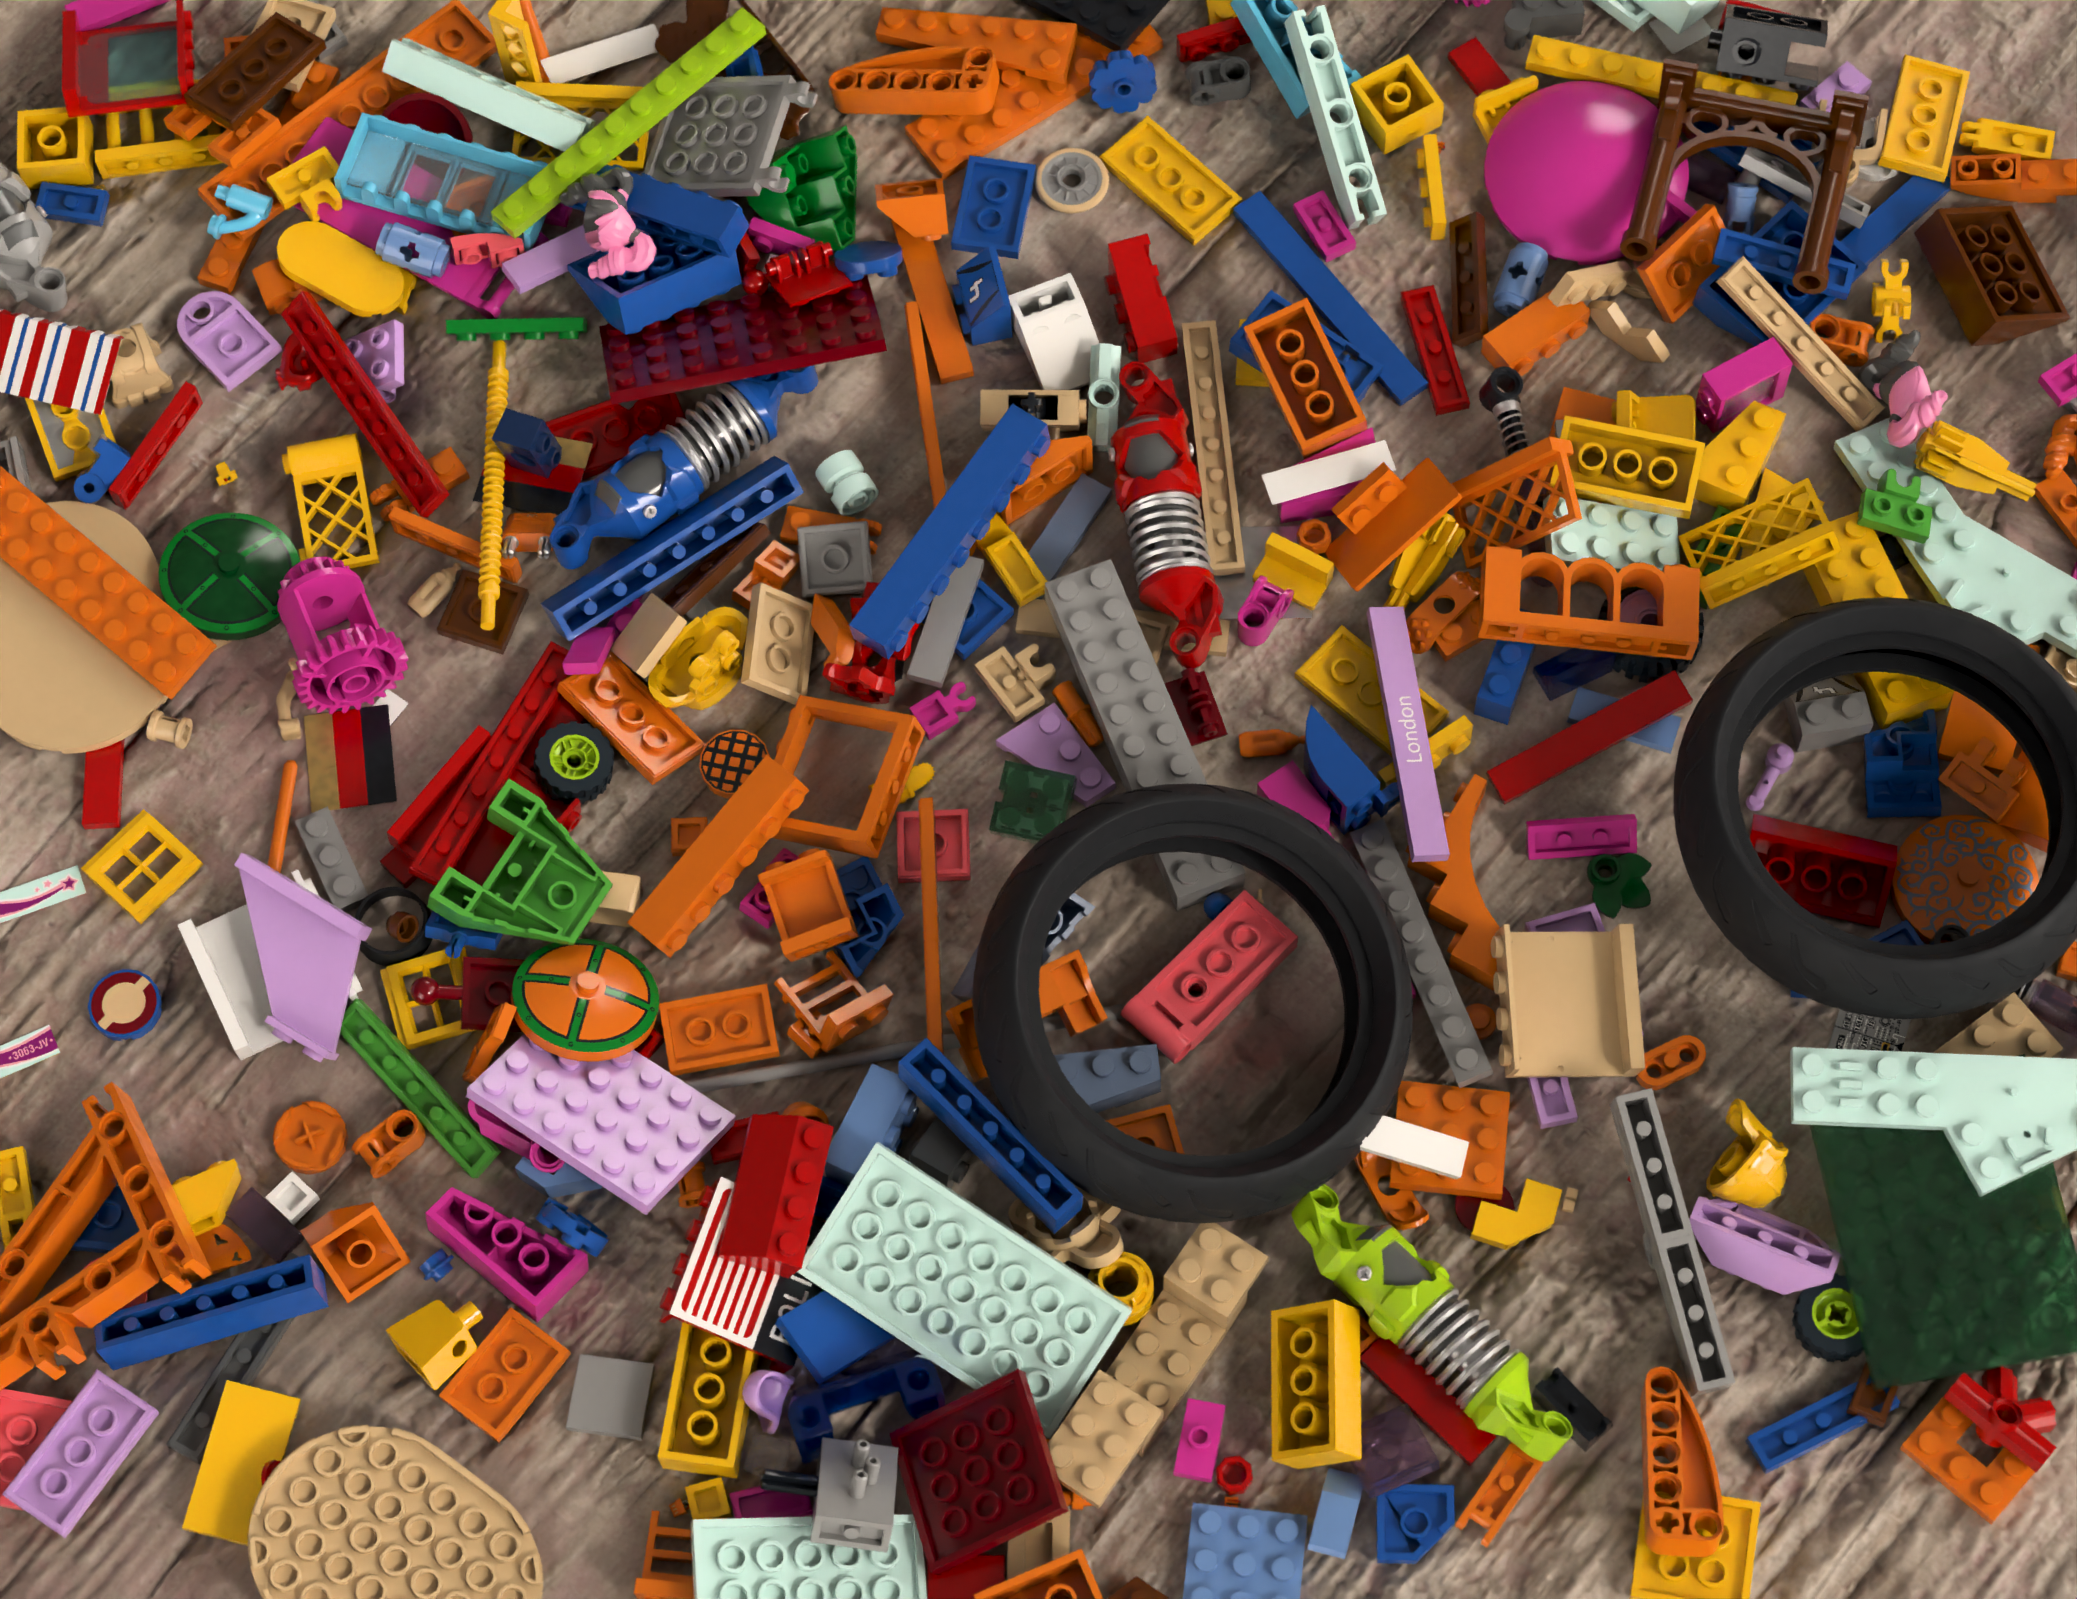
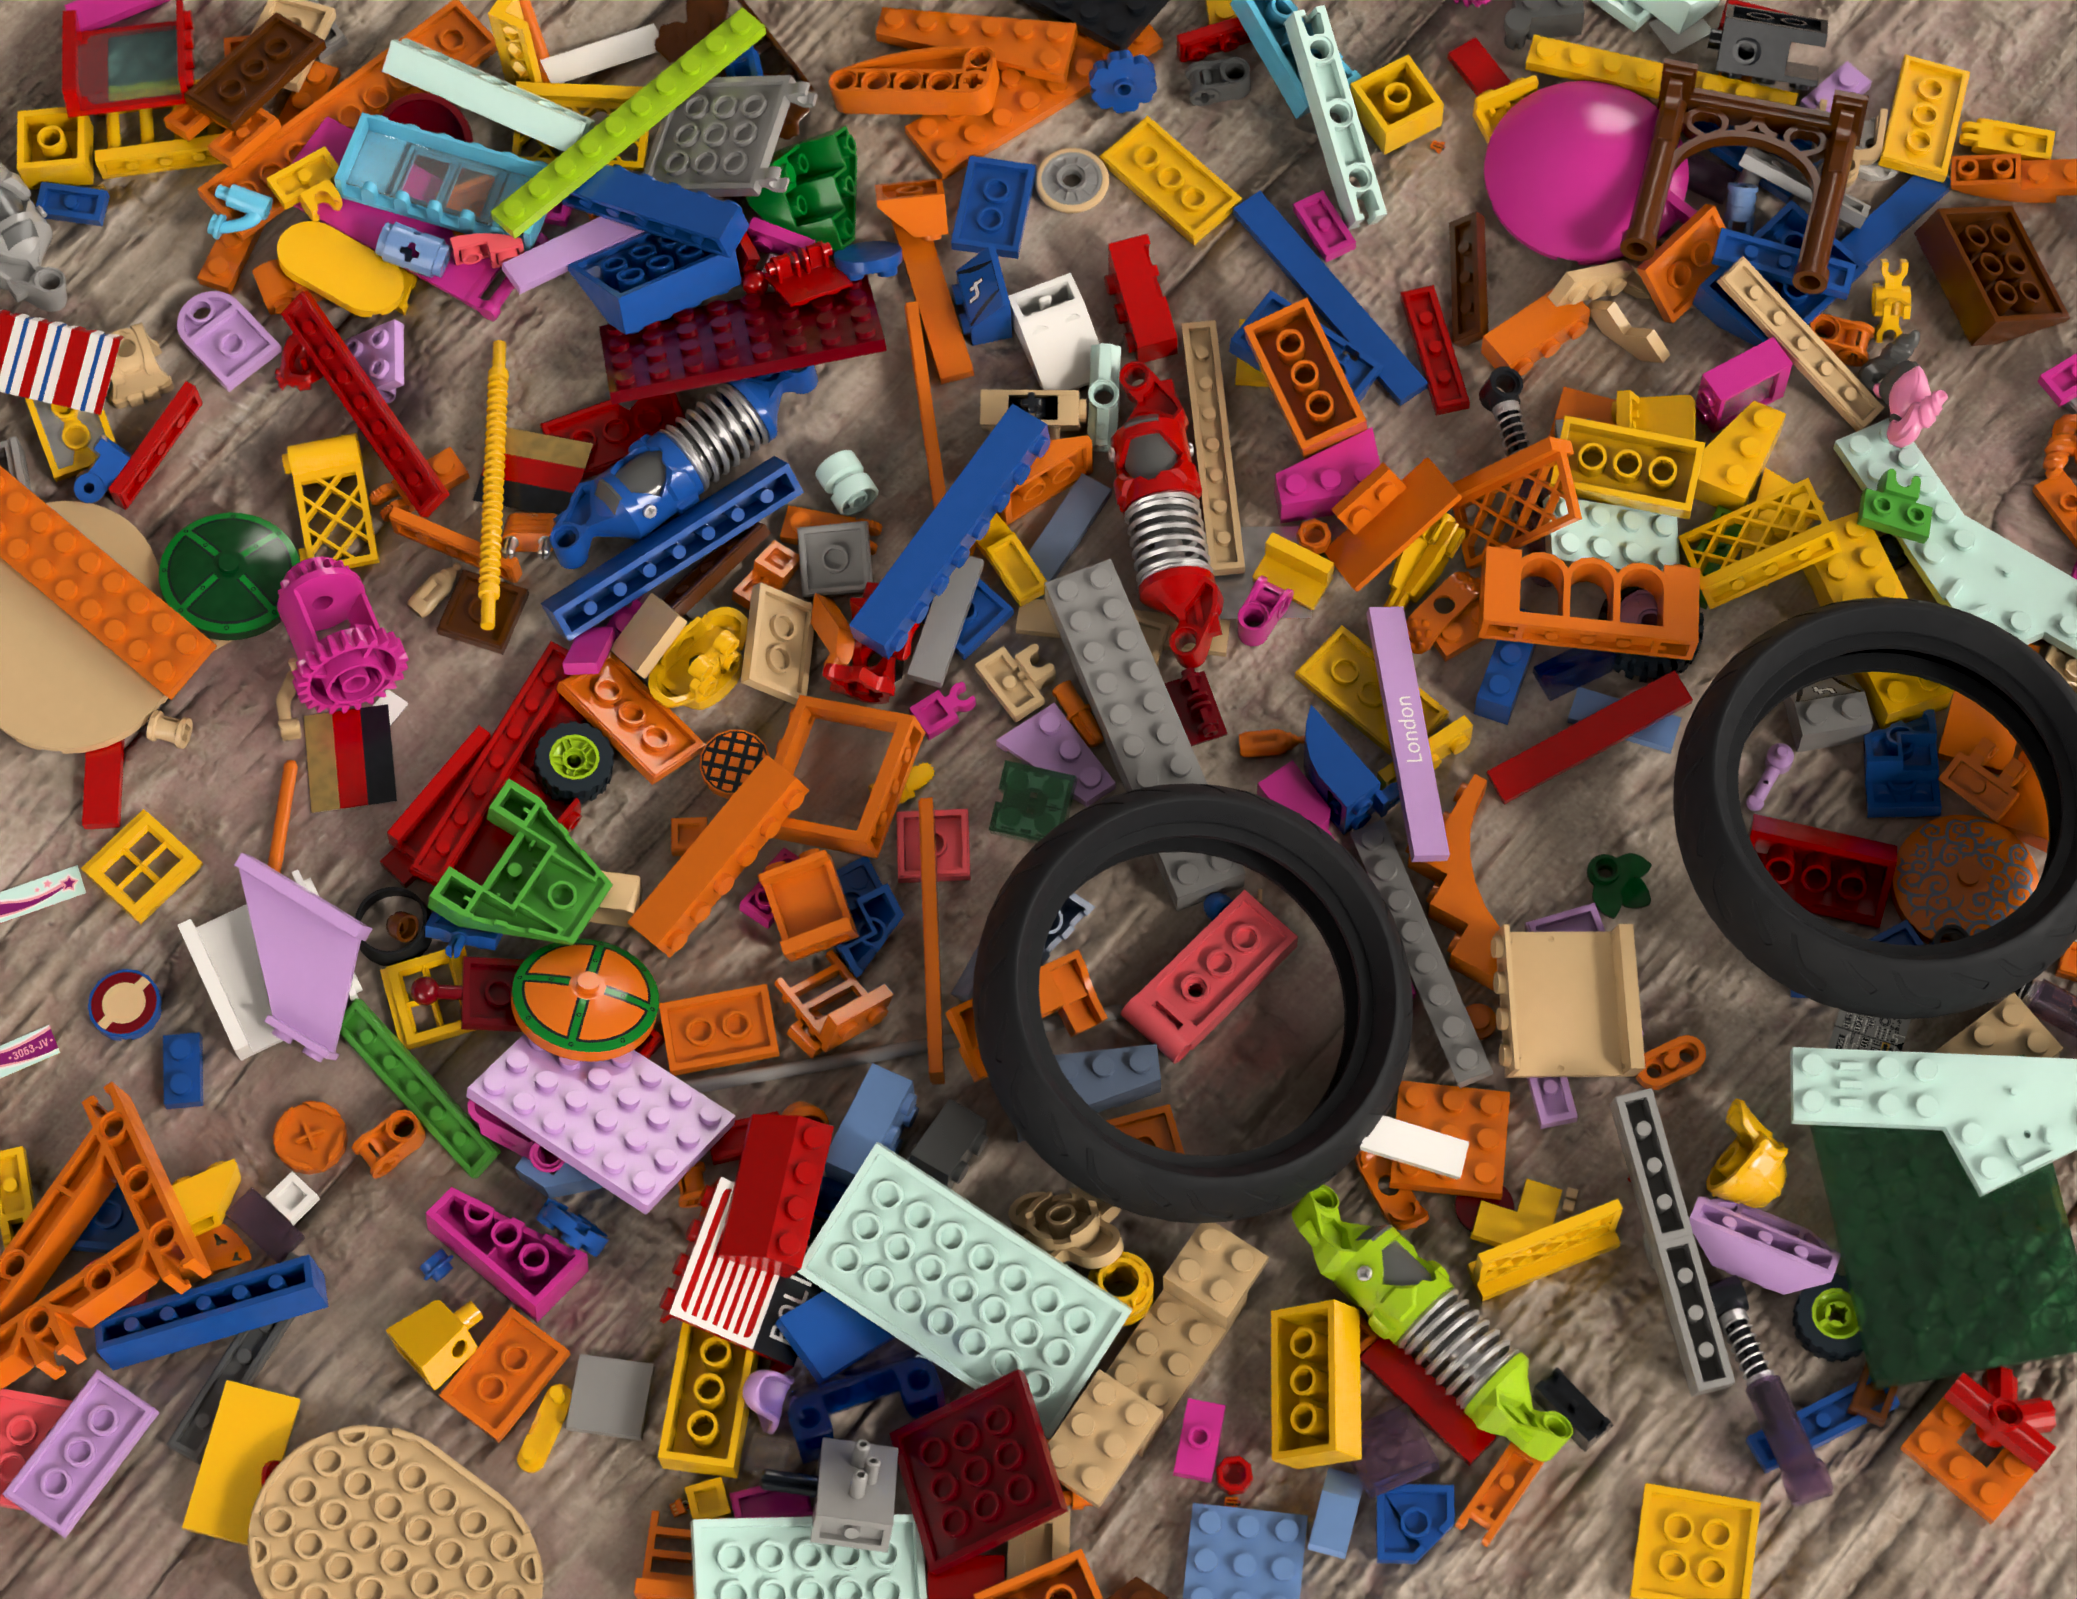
(183, 1070): none -> blue plate
(225, 475): yellow piece -> none
(332, 859): light grey plate -> none
(355, 1248): orange slope -> none
(489, 1042): orange tile -> none
(503, 328): green plate -> none
(527, 443): dark blue brick -> none
(545, 1428): none -> yellow piece
(609, 225): hair -> none
(990, 1135): blue brick -> none
(1326, 472): white sticker -> none
(1431, 187): yellow plate -> none
(1520, 278): medium blue piece -> none
(1546, 1251): none -> yellow fence
(1581, 836): dark pink plate -> none
(1688, 1478): orange beam -> none
(1802, 1472): none -> clear purple piece
(1967, 462): yellow piece -> none

